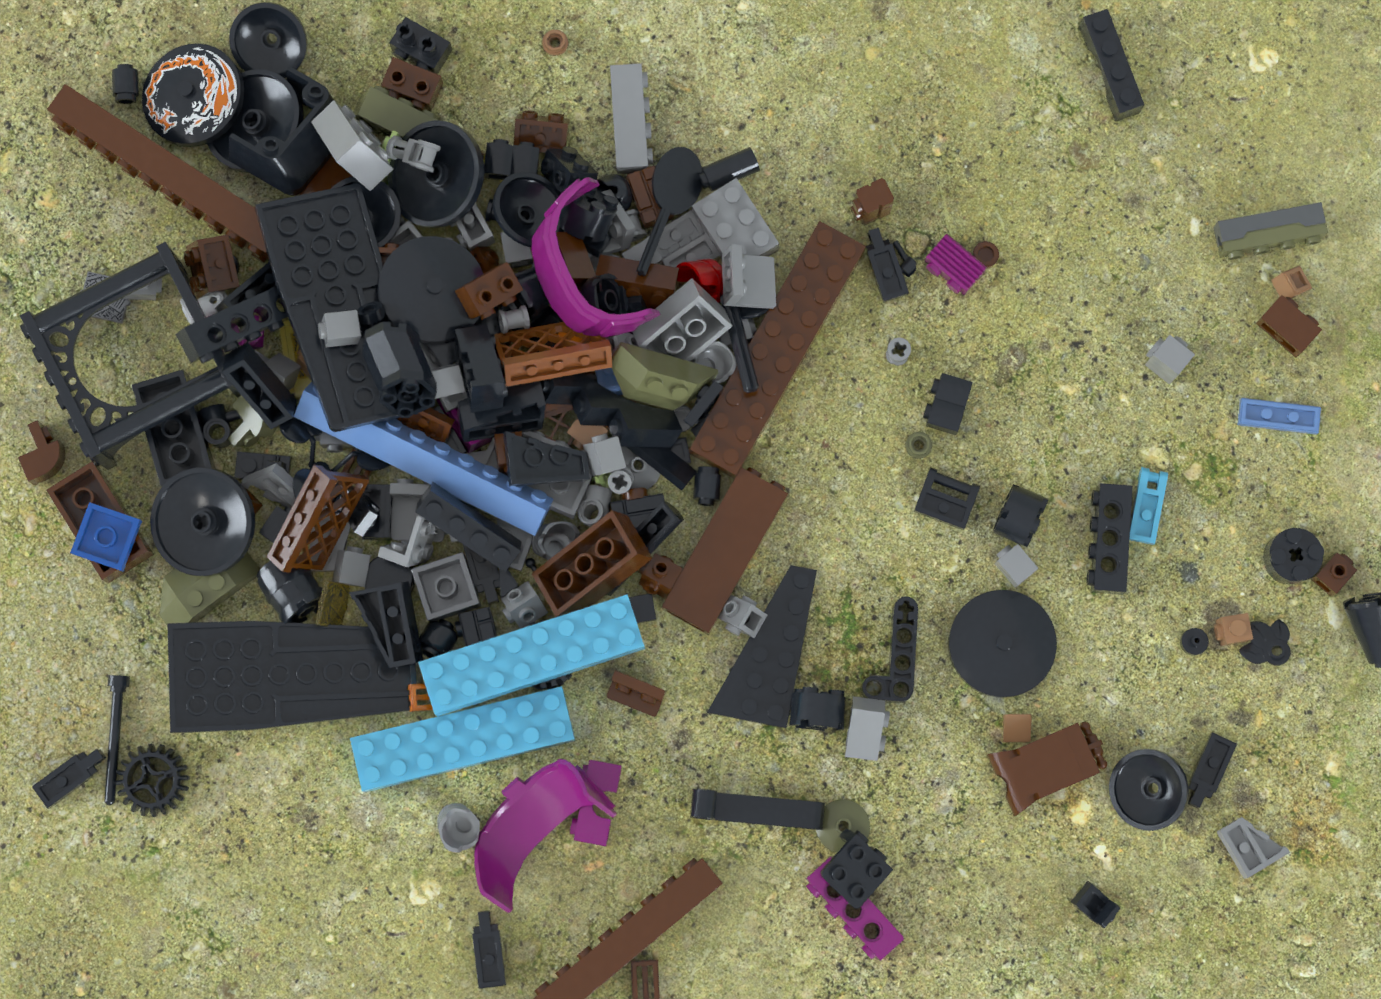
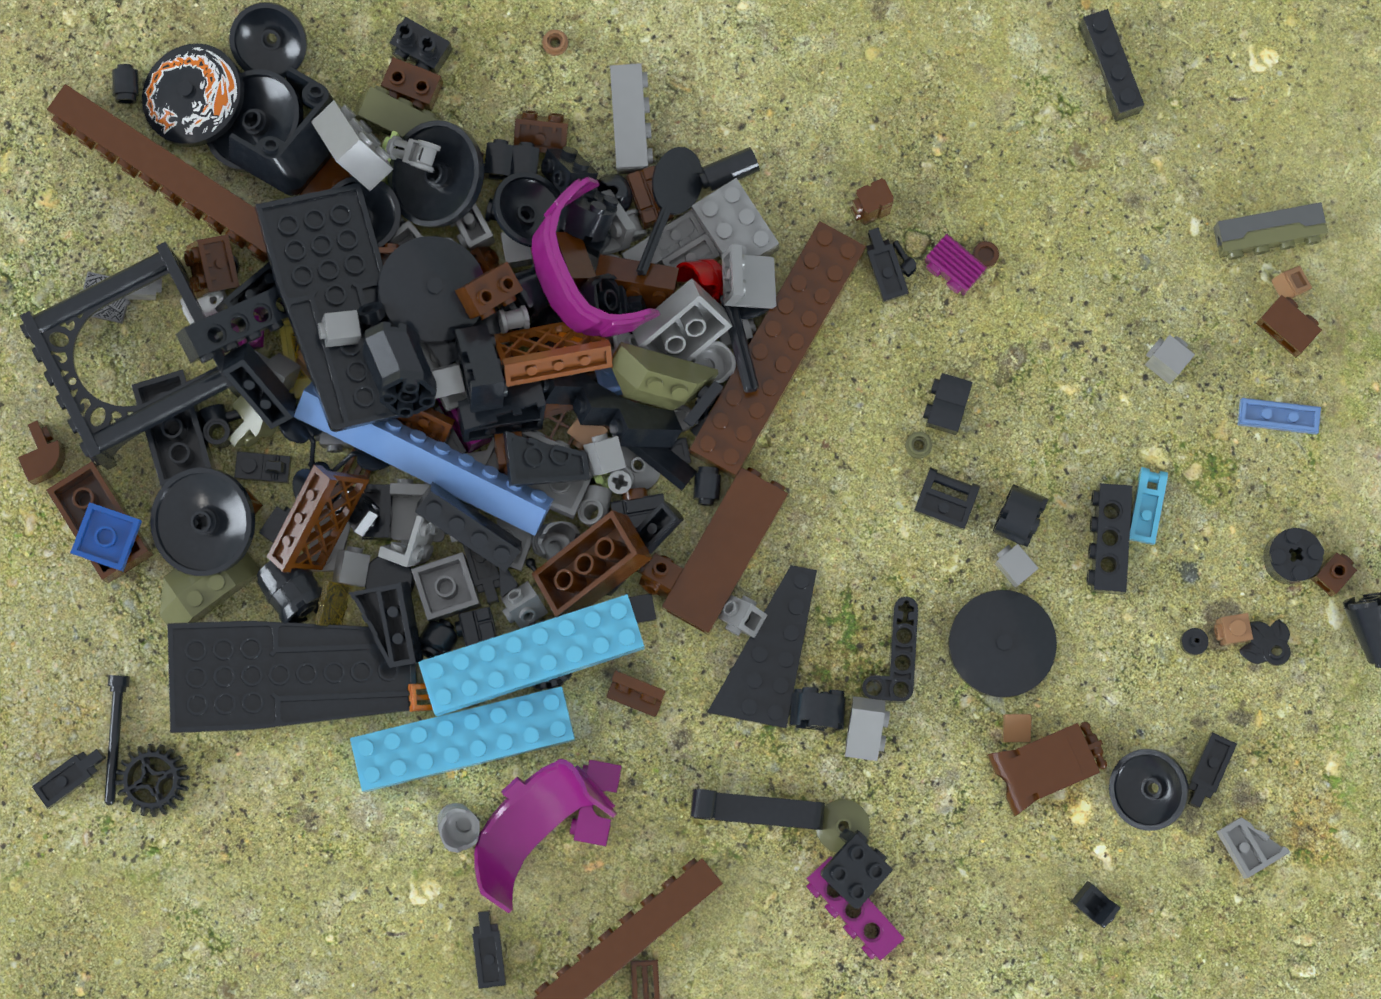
(274, 482): light grey wing -> none
(901, 344): light grey bush -> none

